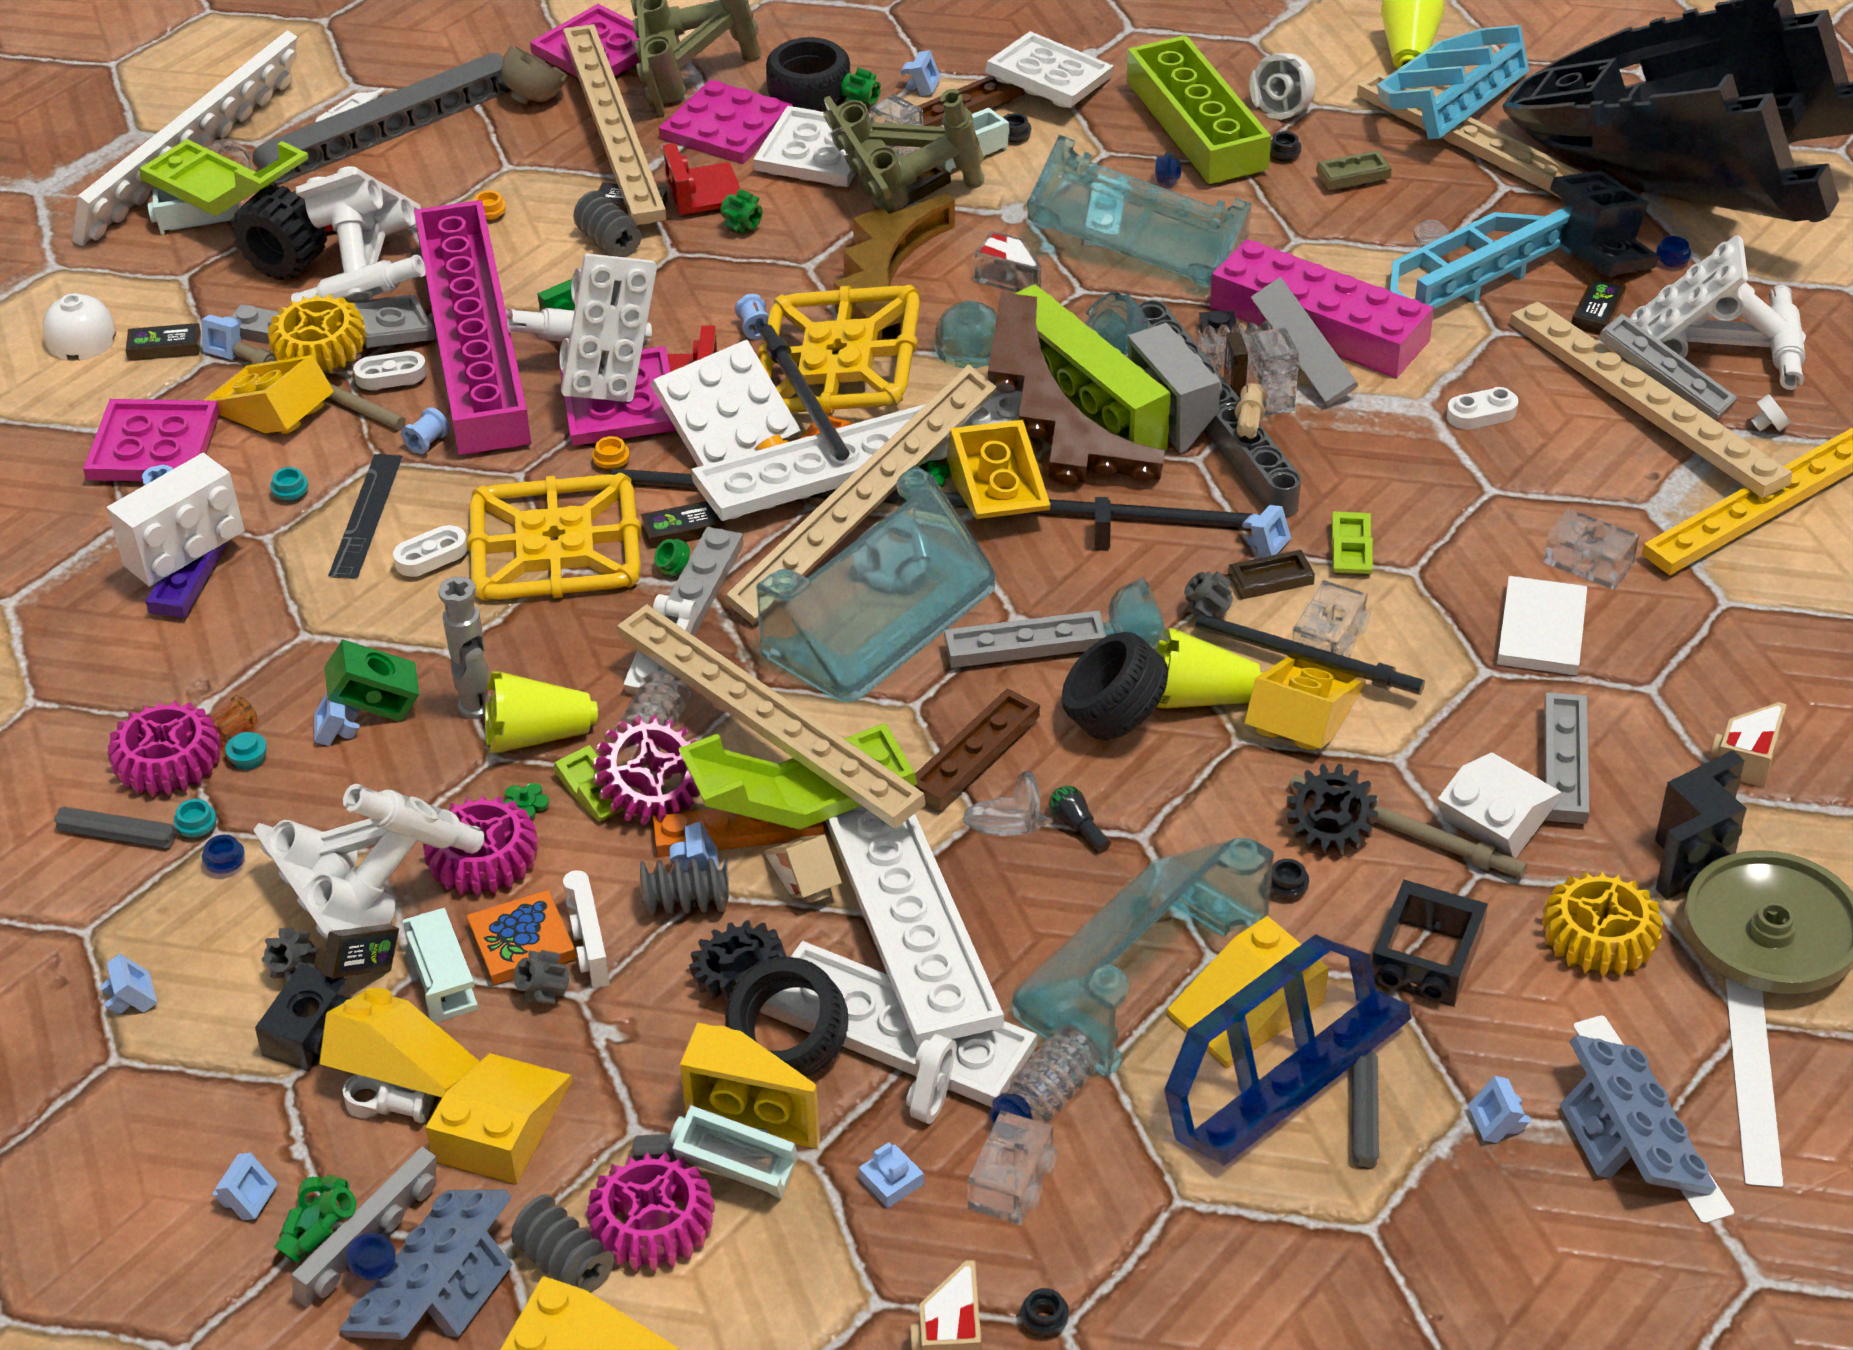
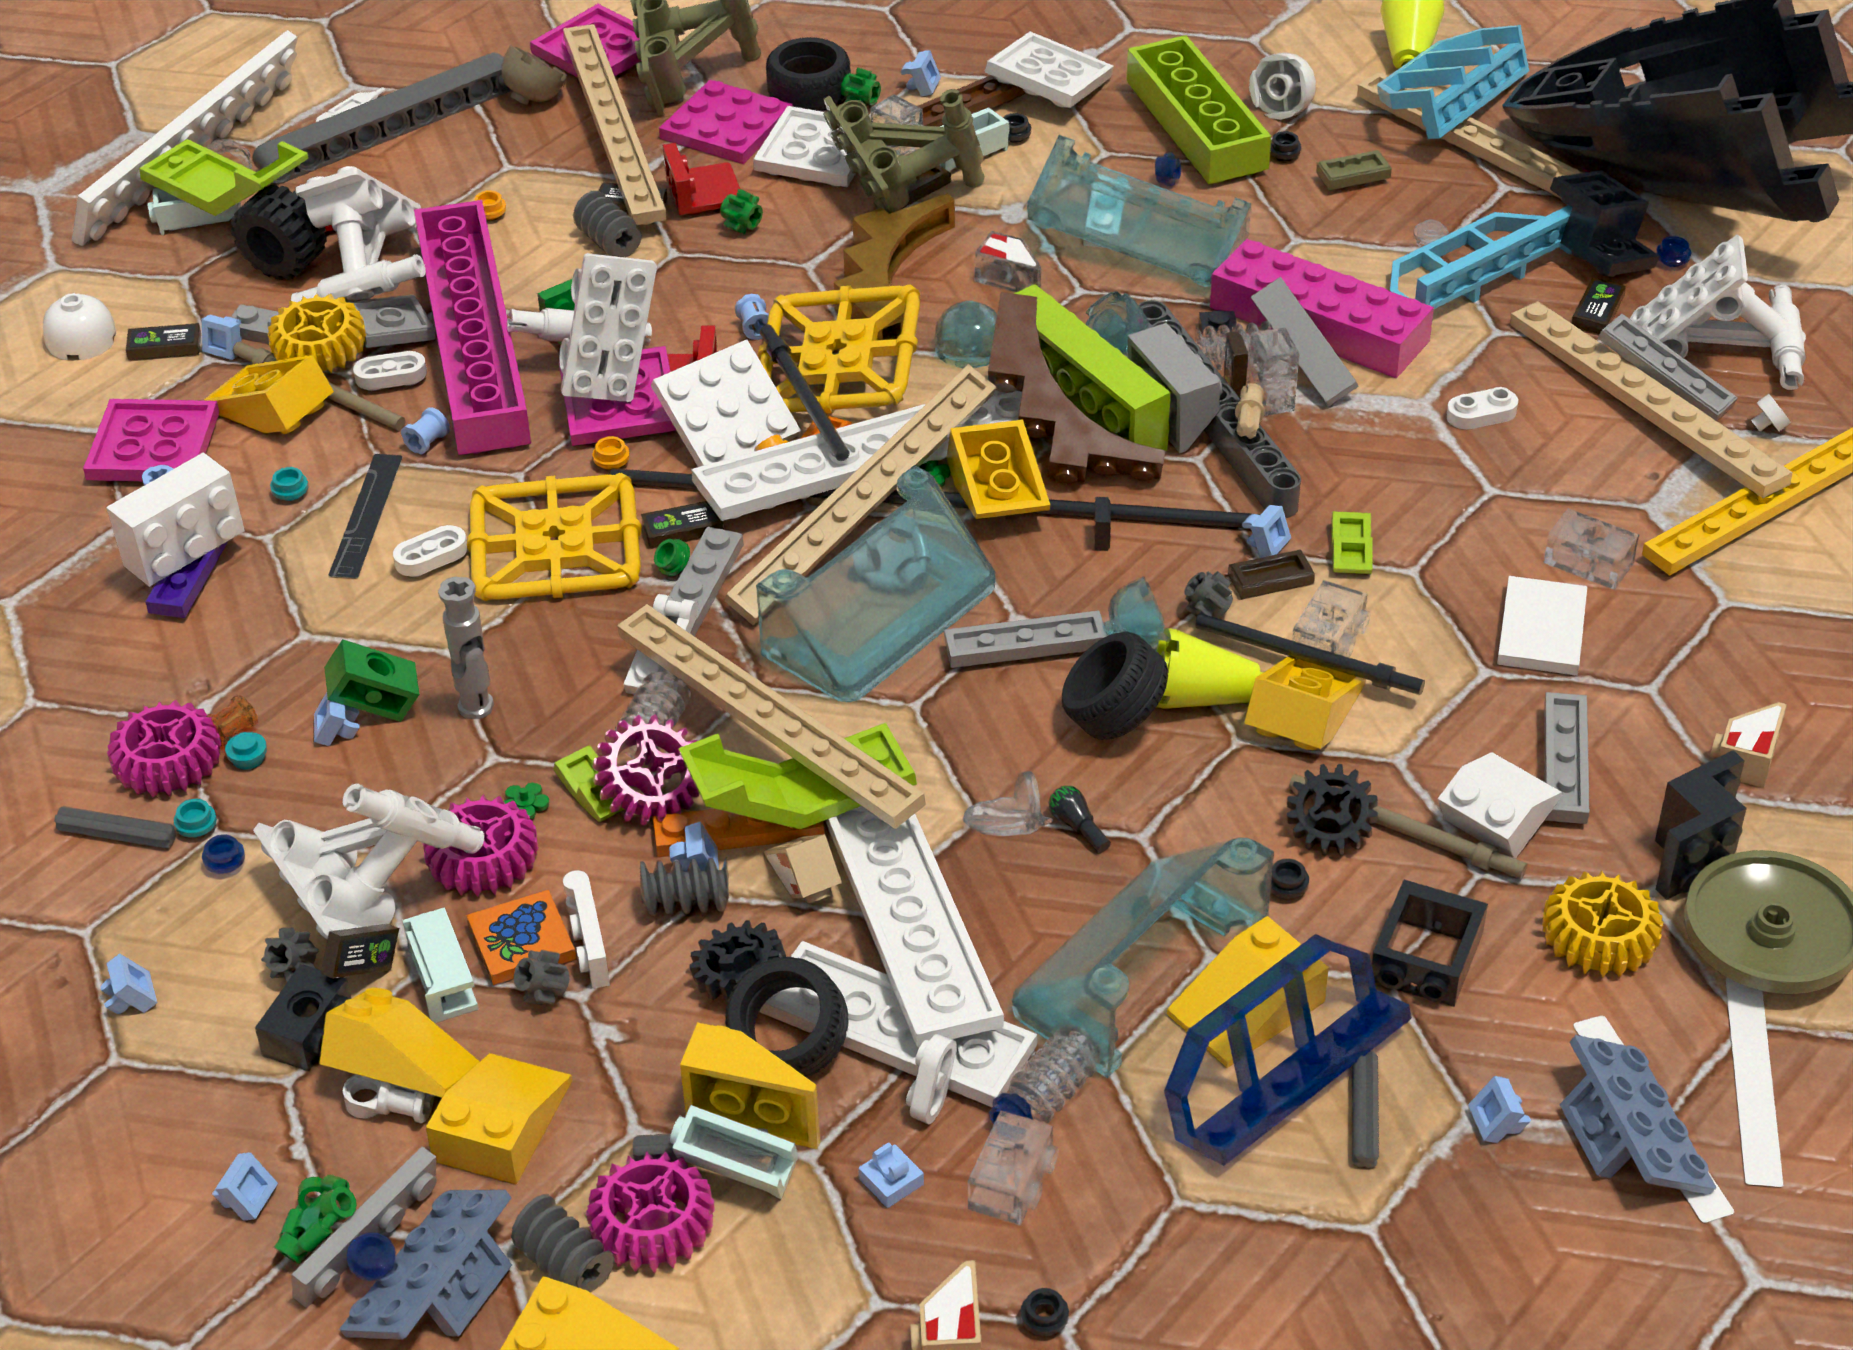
(533, 712): neon yellow cone -> none
(975, 747): reddish brown plate -> none

